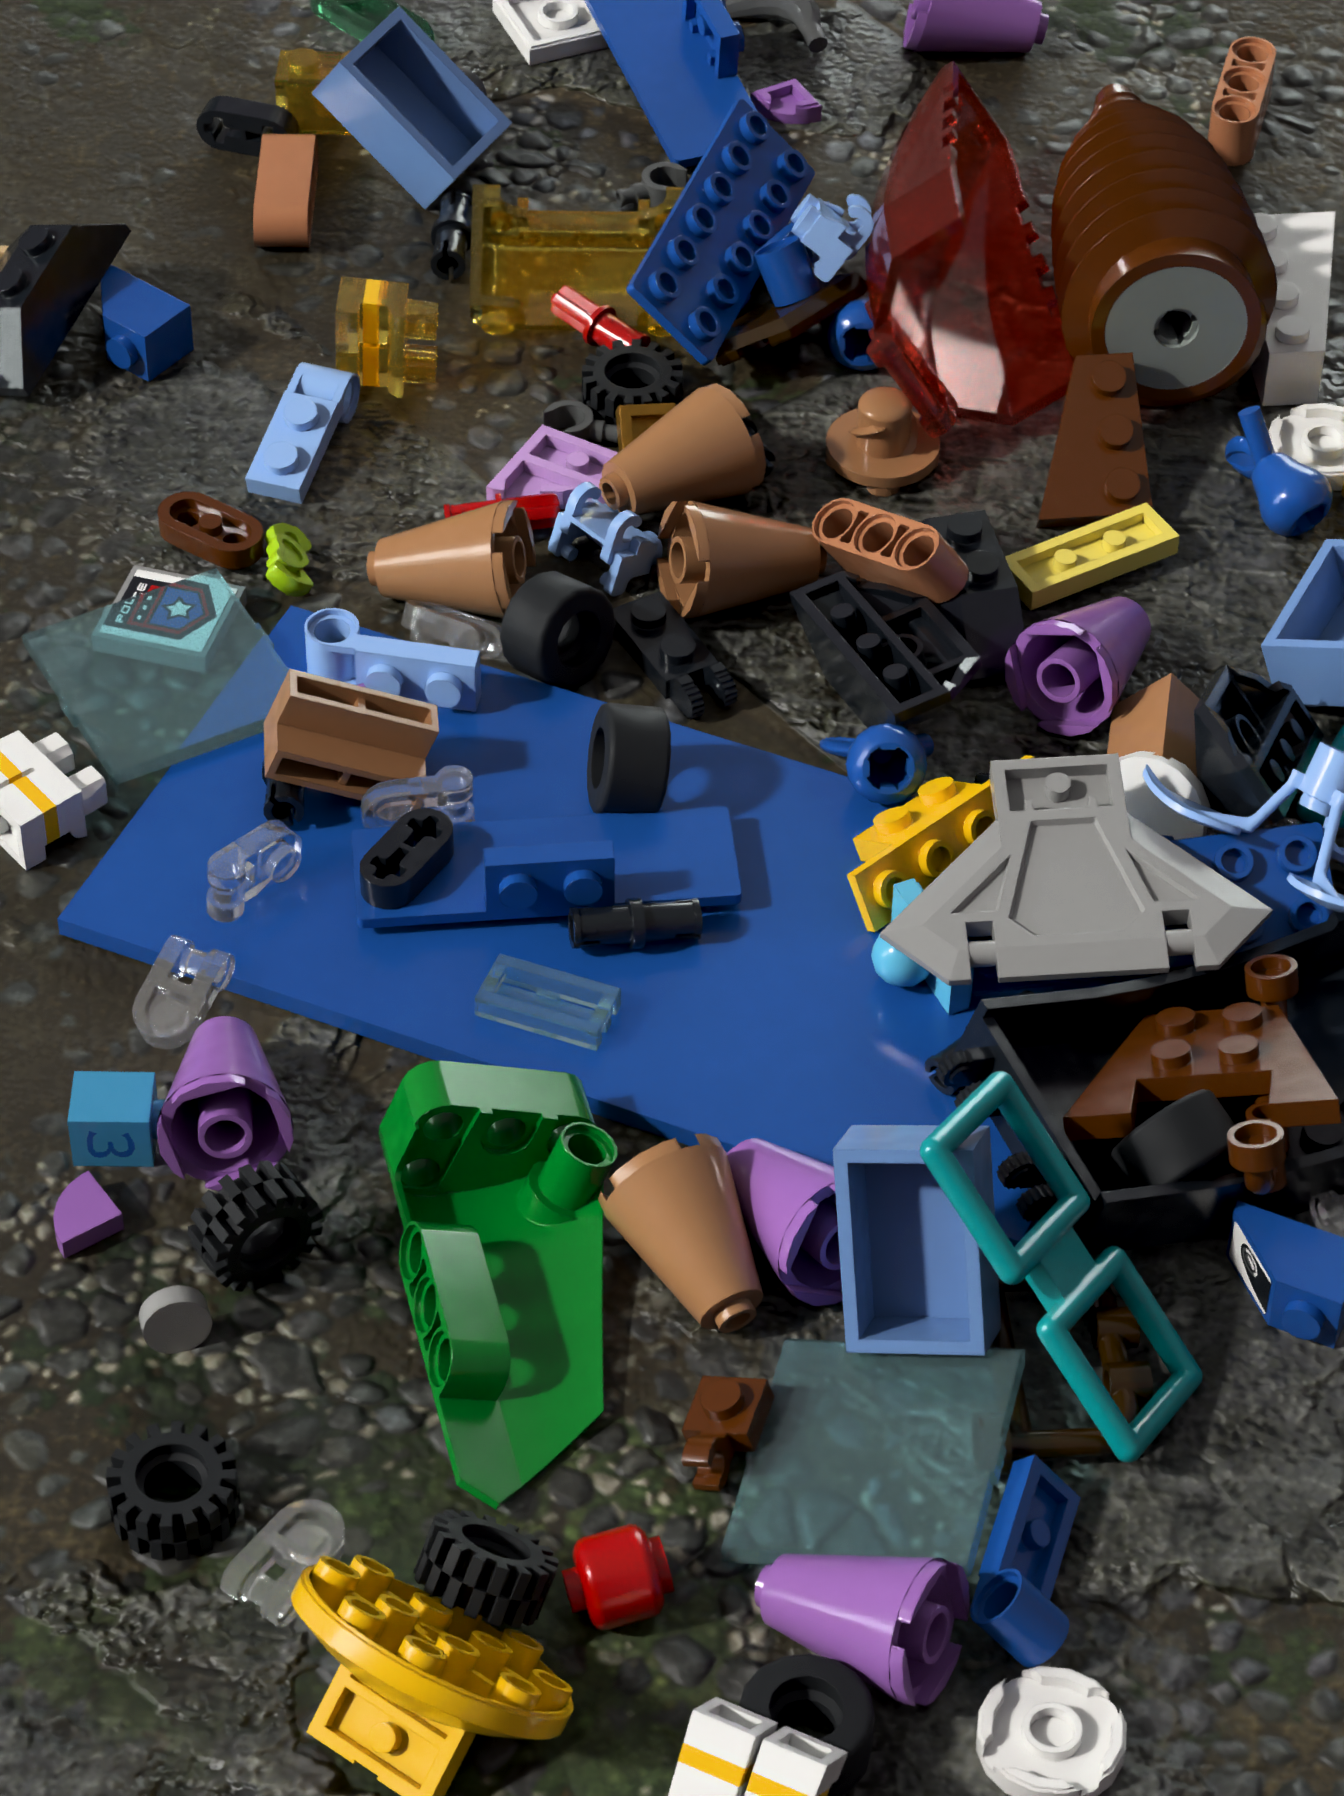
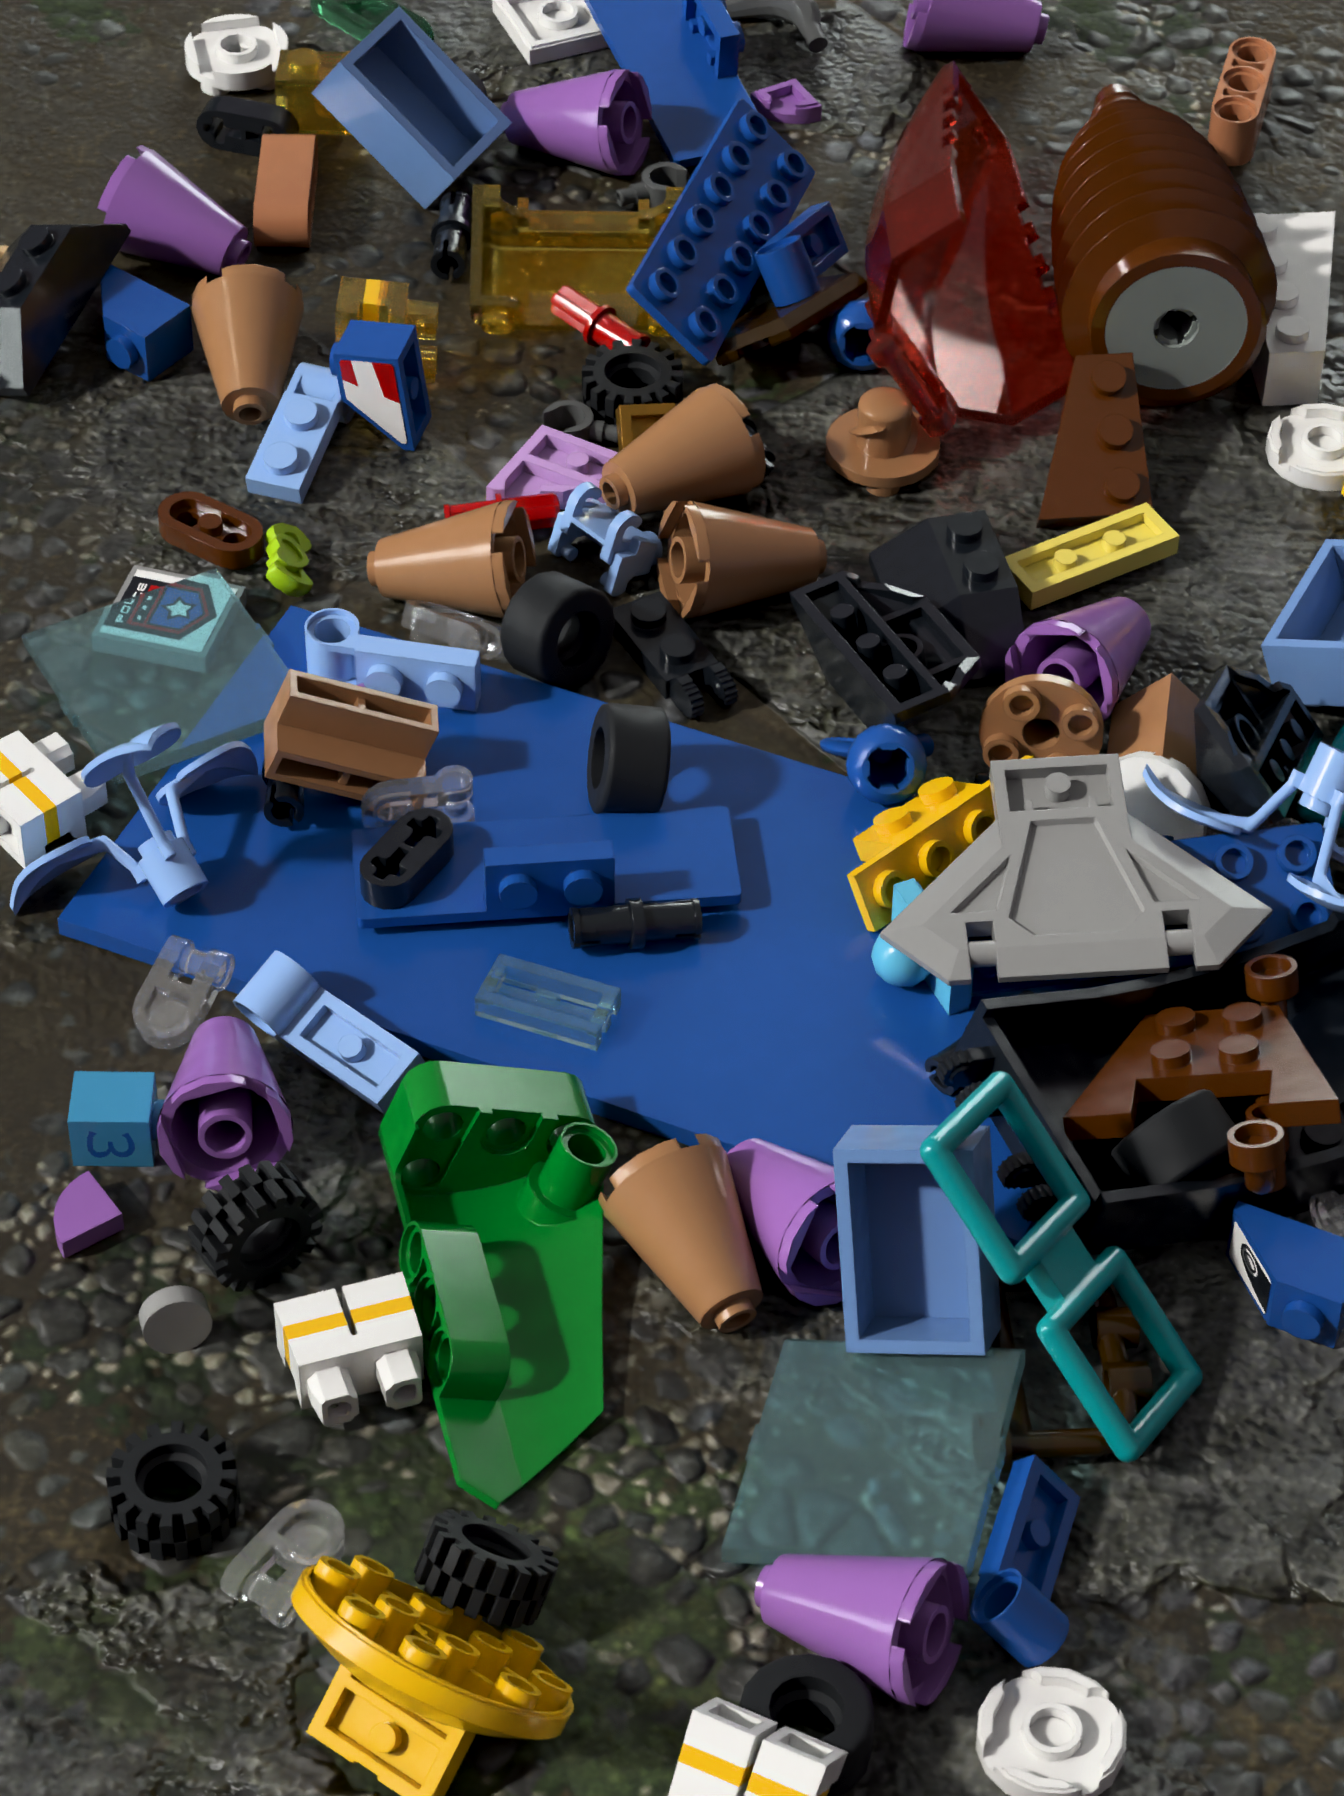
(165, 860): none -> light blue plant
(171, 216): none -> medium lavender cone
(234, 54): none -> white plate
(248, 337): none -> medium nougat cone
(250, 866): clear plate -> none
(326, 1031): none -> light blue plate
(354, 1349): none -> white hips
(383, 378): none -> blue slope
(584, 120): none -> medium lavender cone
(618, 1577): red head -> none
(721, 1420): reddish brown plate -> none
(829, 234): light blue piece -> none
(890, 549): nougat beam -> none
(1040, 719): none -> medium nougat plate
(1288, 492): blue piece -> none

